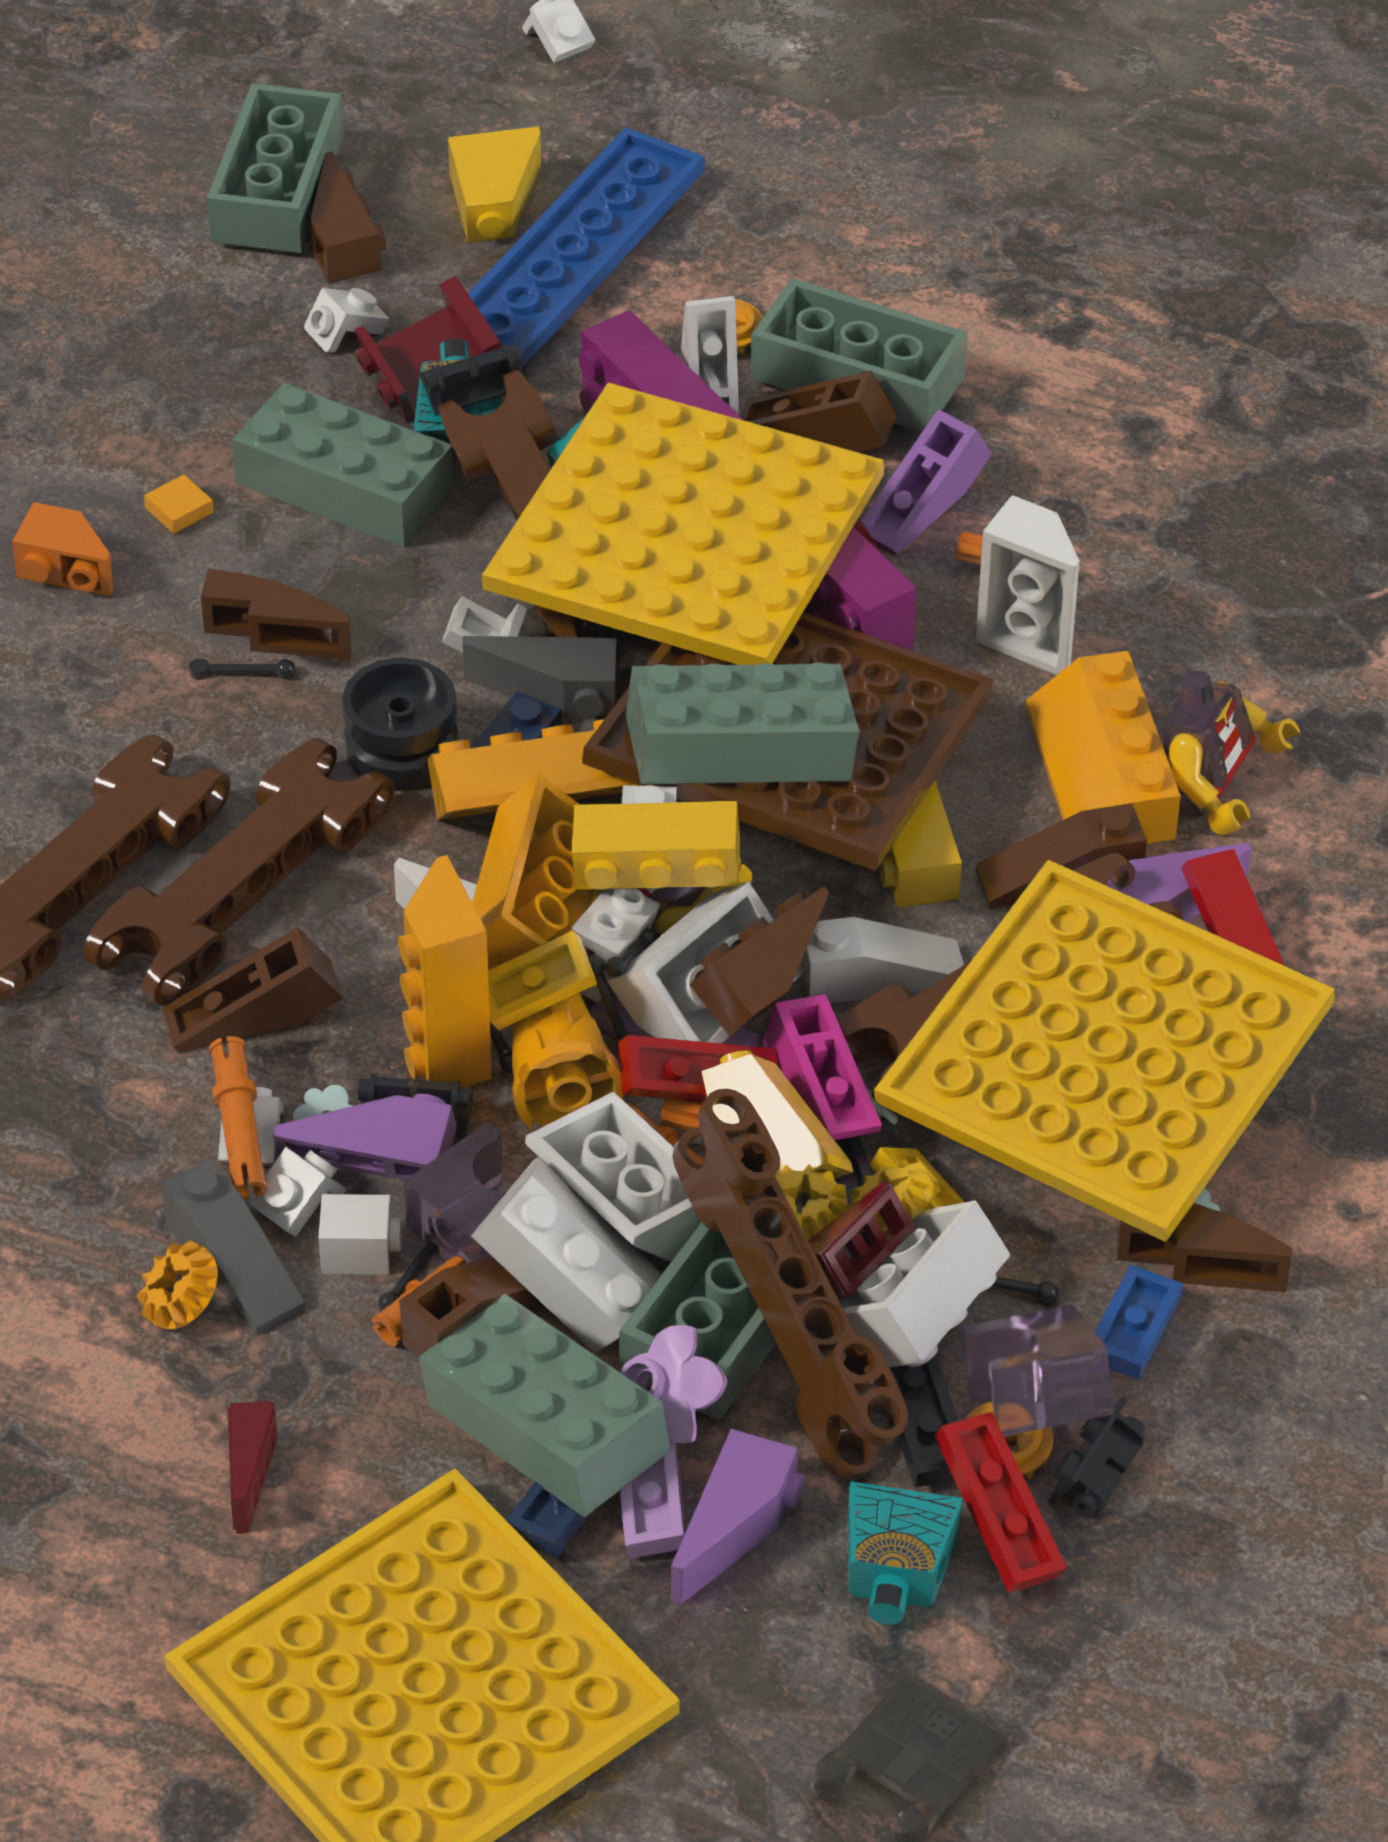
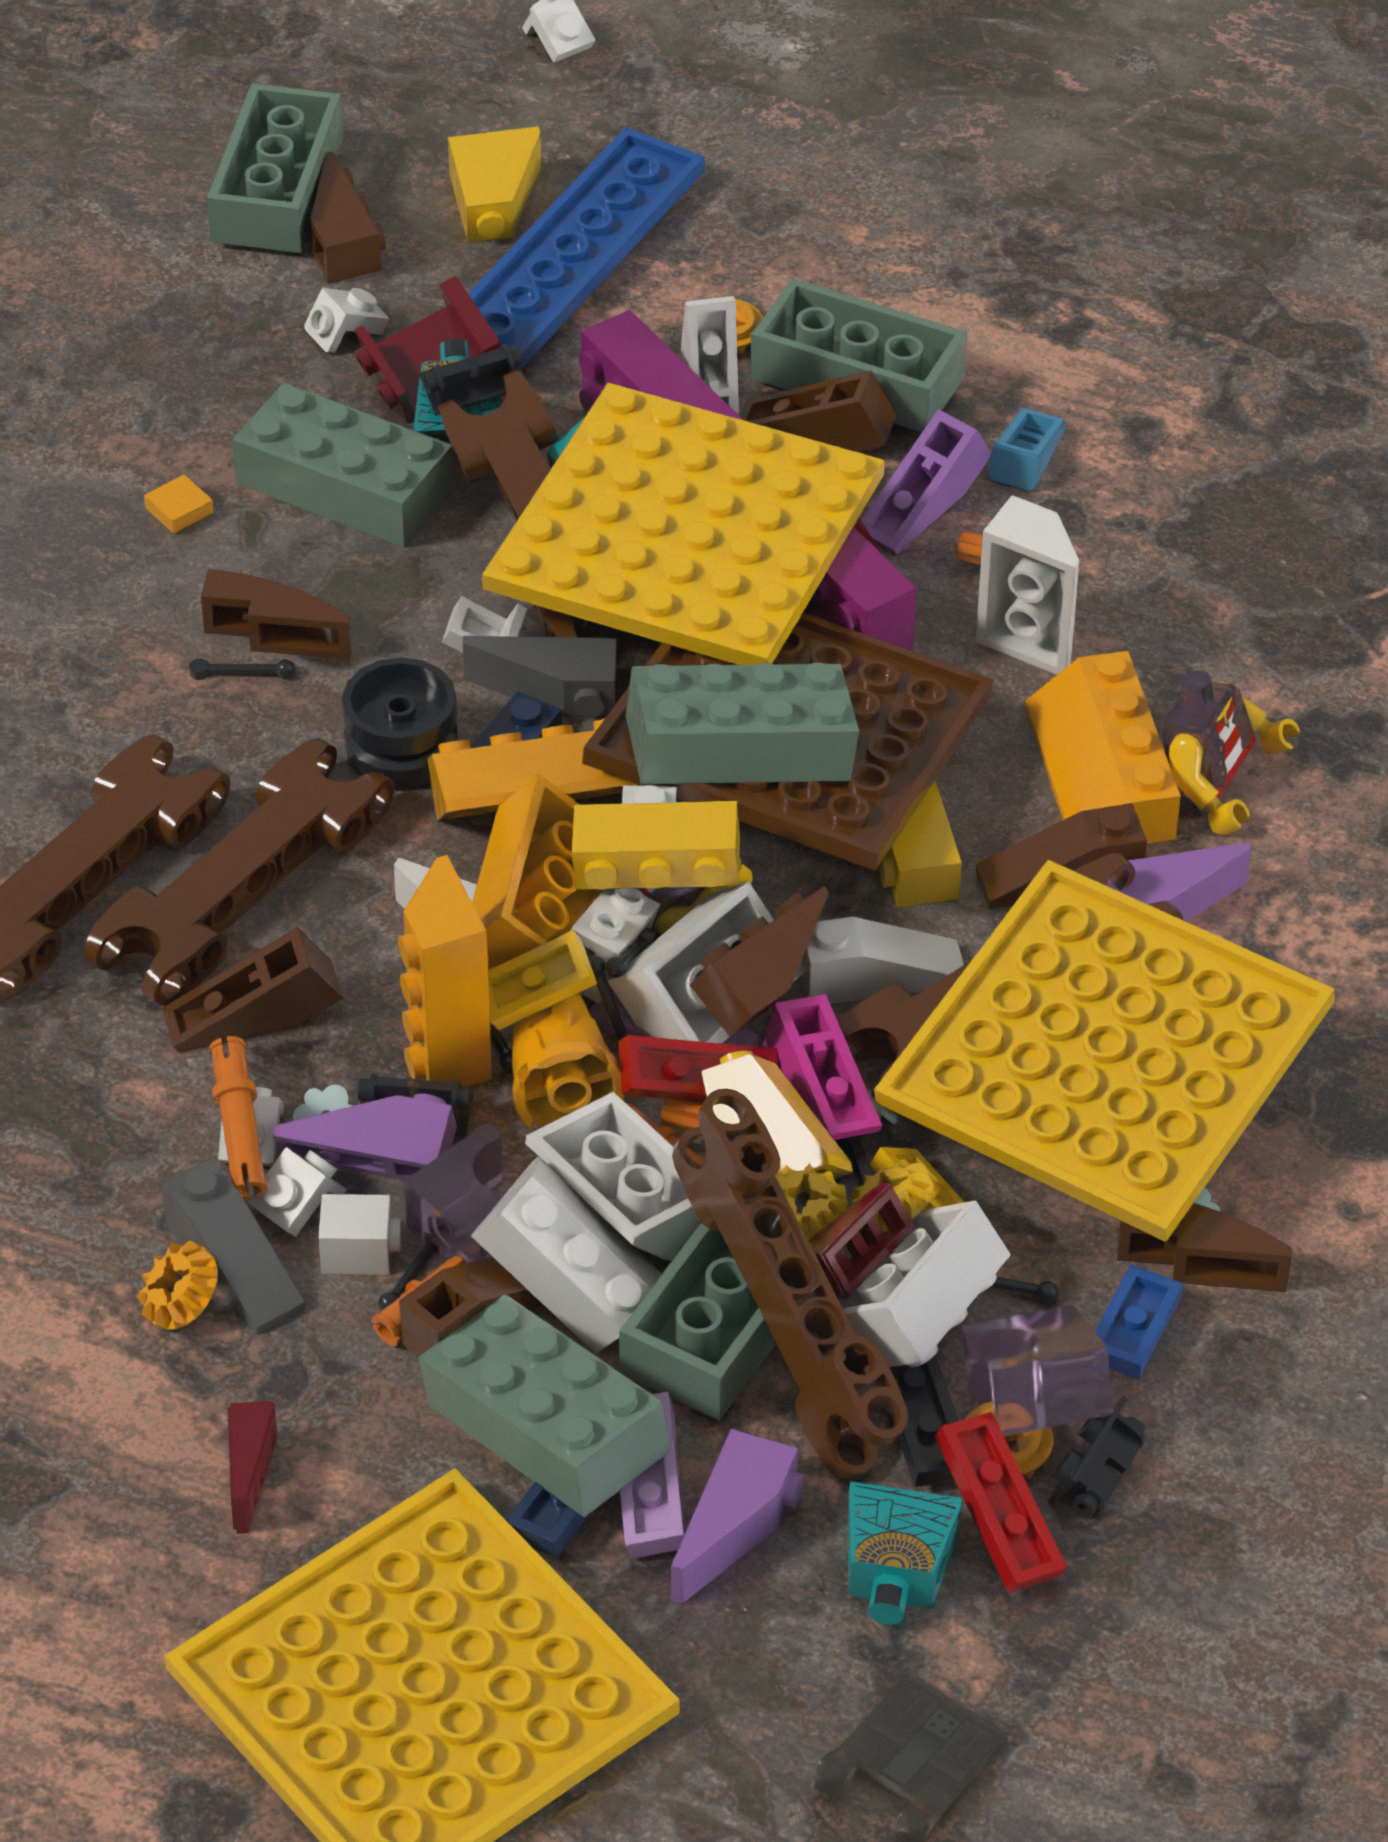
(62, 551): orange slope -> none
(679, 1379): lavender plate -> none
(1025, 449): none -> dark azure slope
(1229, 902): red tile -> none

